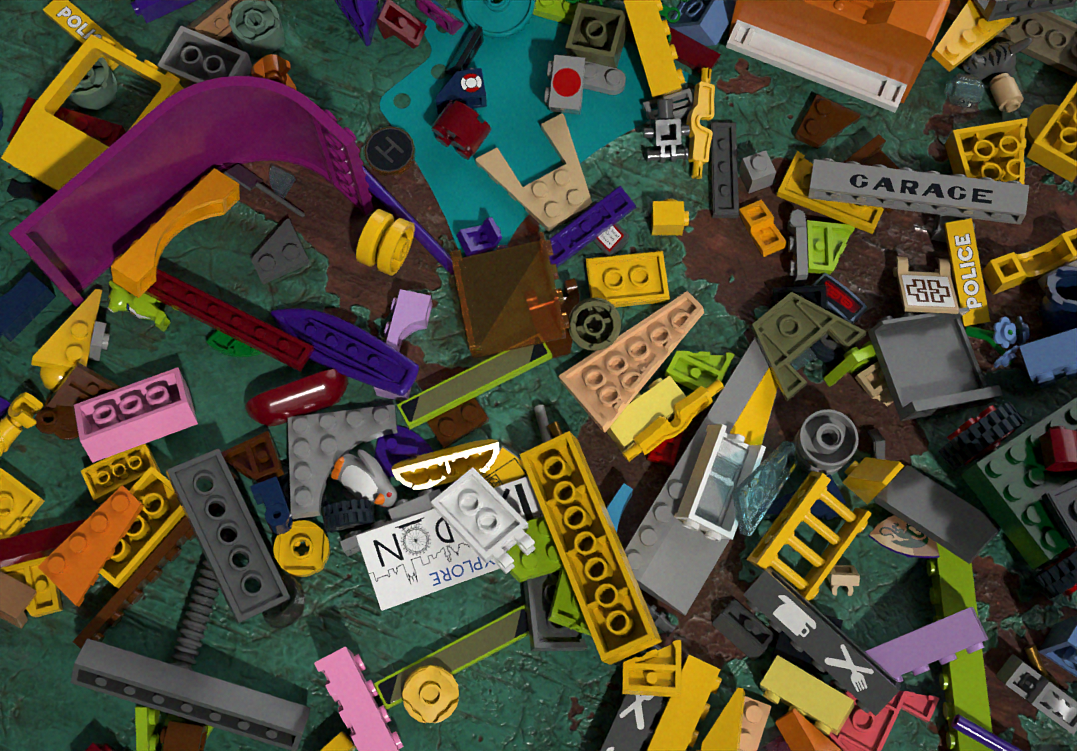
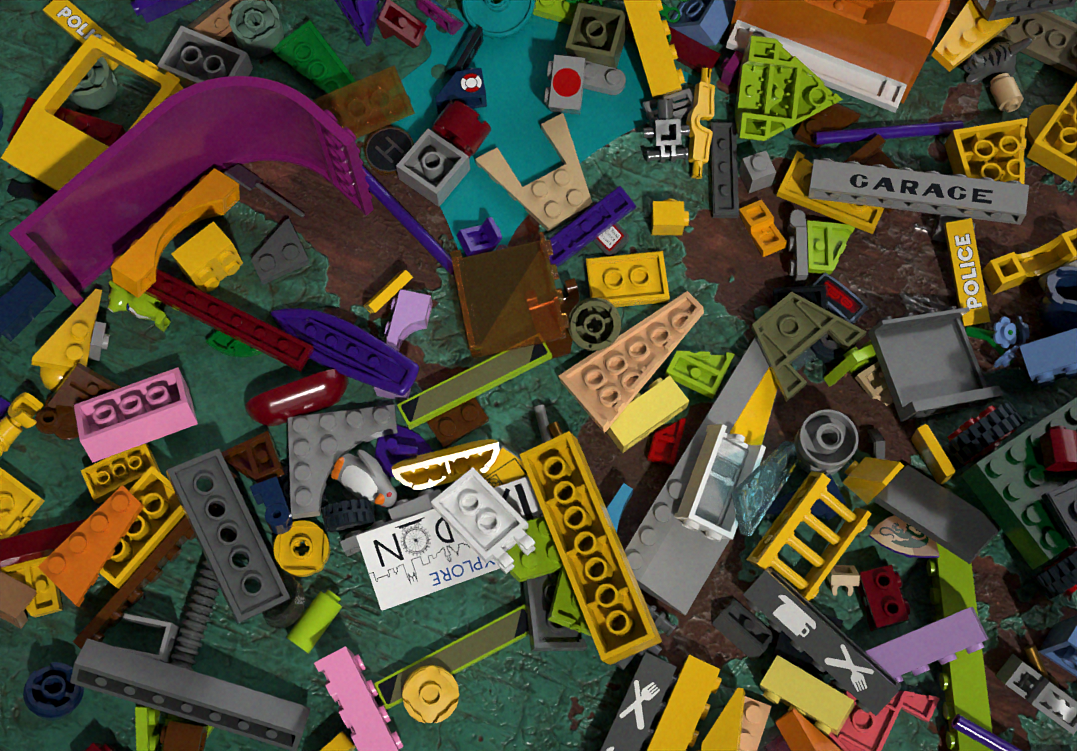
(51, 693): none -> dark blue cone
(171, 634): none -> light grey piece
(208, 258): none -> yellow brick
(273, 68): orange brick -> none
(280, 181): clear light blue tile -> none
(313, 59): none -> green wing
(315, 620): none -> lime brick
(368, 102): none -> clear orange brick
(385, 242): yellow wheel -> none
(388, 291): none -> yellow tile
(433, 167): none -> light grey brick
(654, 673): yellow wing -> none
(684, 413): yellow piece -> none
(731, 67): none -> magenta plate
(775, 91): none -> lime wedge
(882, 598): none -> dark red brick
(886, 132): none -> dark purple piece
(926, 290): flag -> none
(933, 454): none -> yellow tile
(964, 90): clear light blue head -> none

